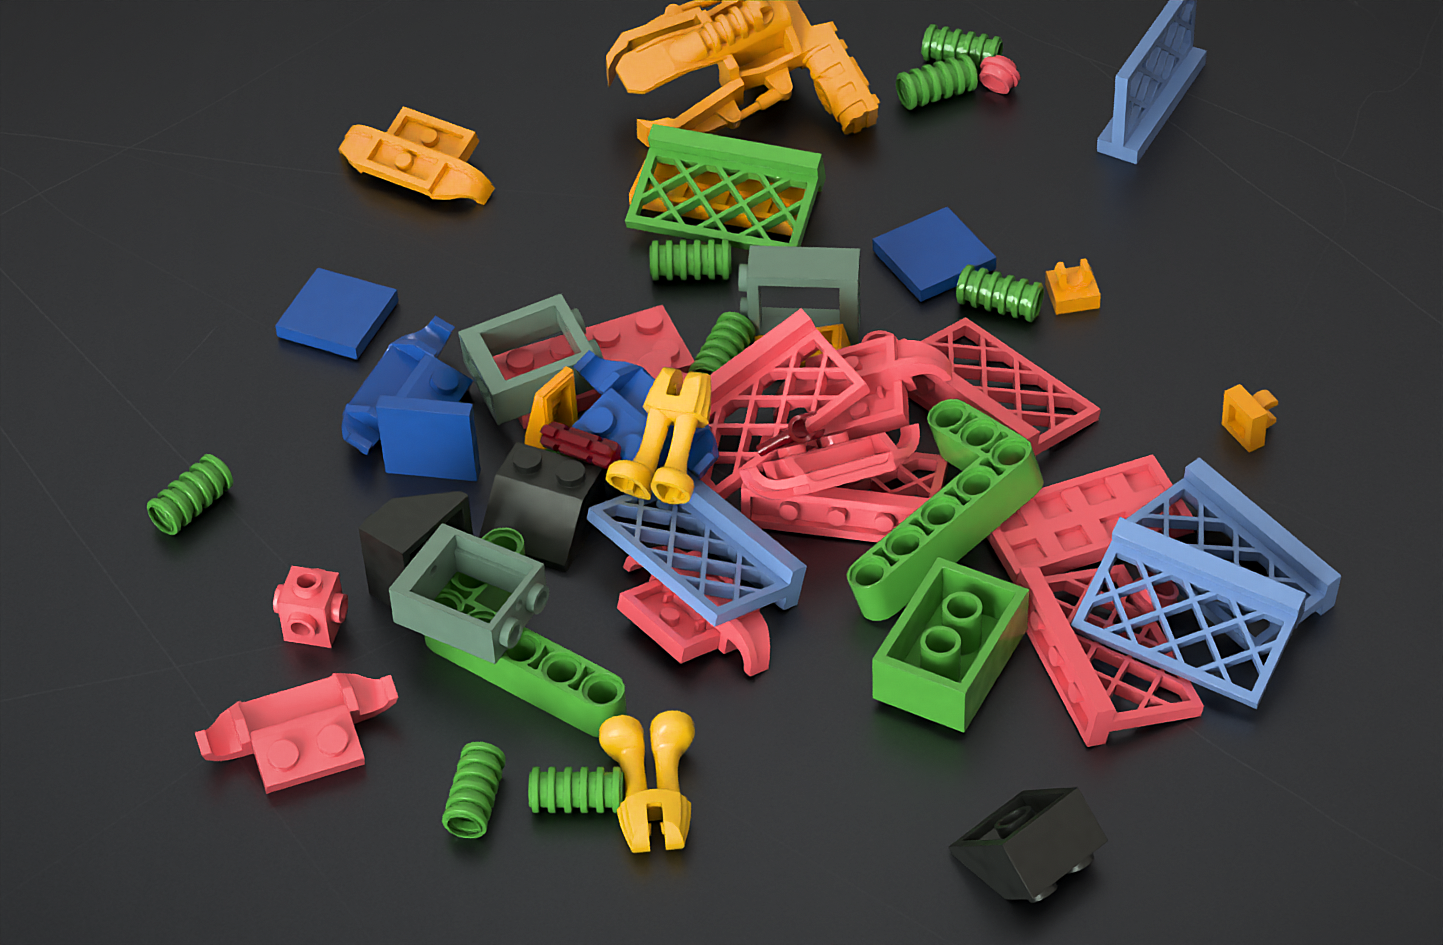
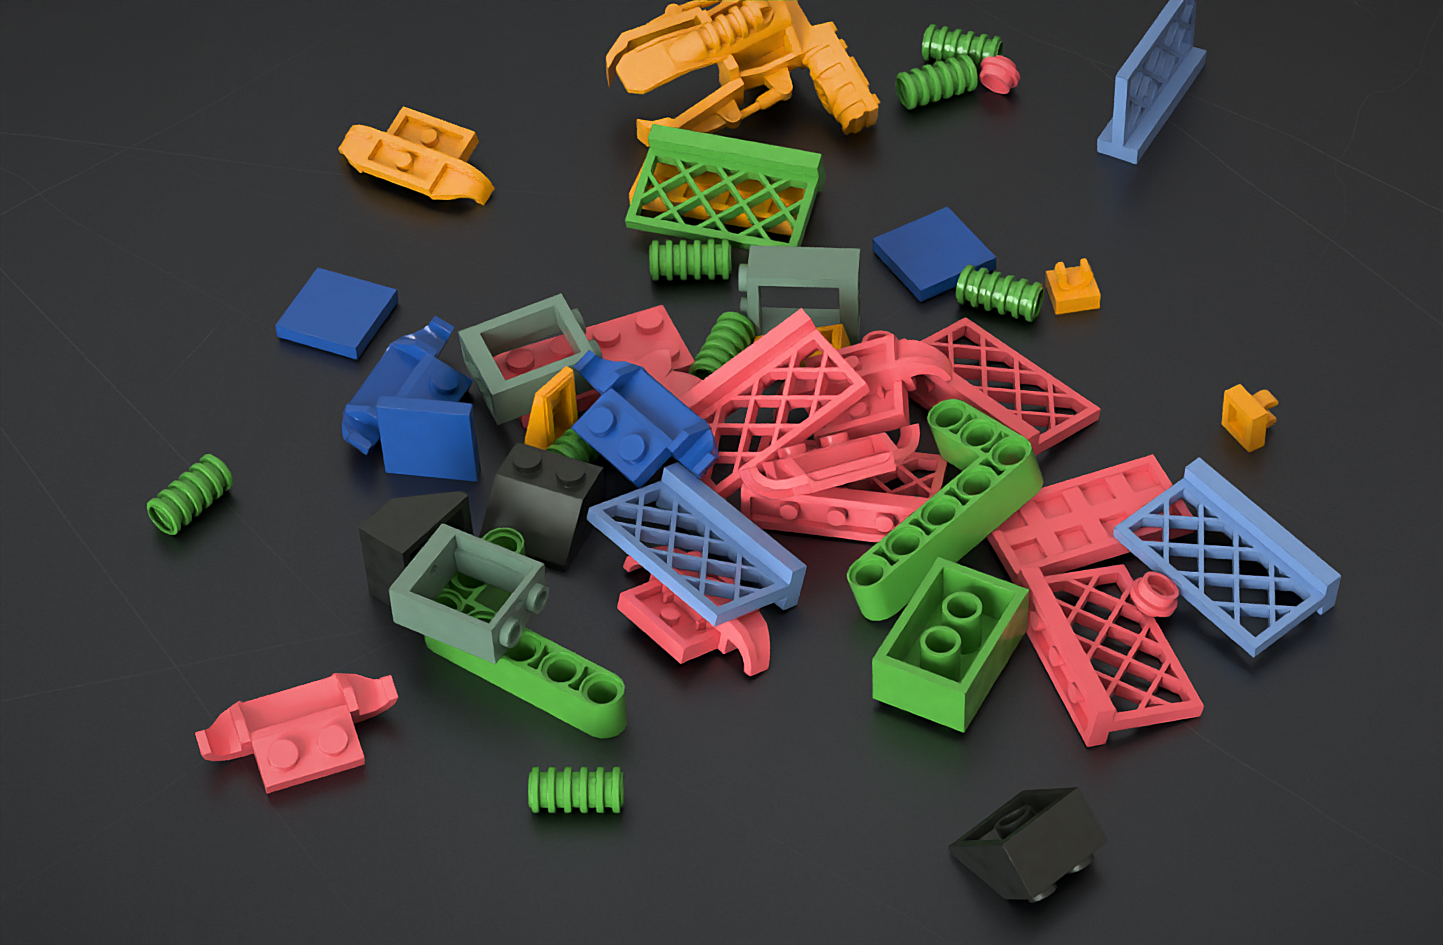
(310, 606): coral brick -> none
(474, 790): bright green piece -> none
(580, 444): dark red axle -> none
(625, 743): yellow piece -> none
(668, 403): yellow piece -> none
(795, 432): dark red hand -> none
(1208, 575): medium blue fence -> none

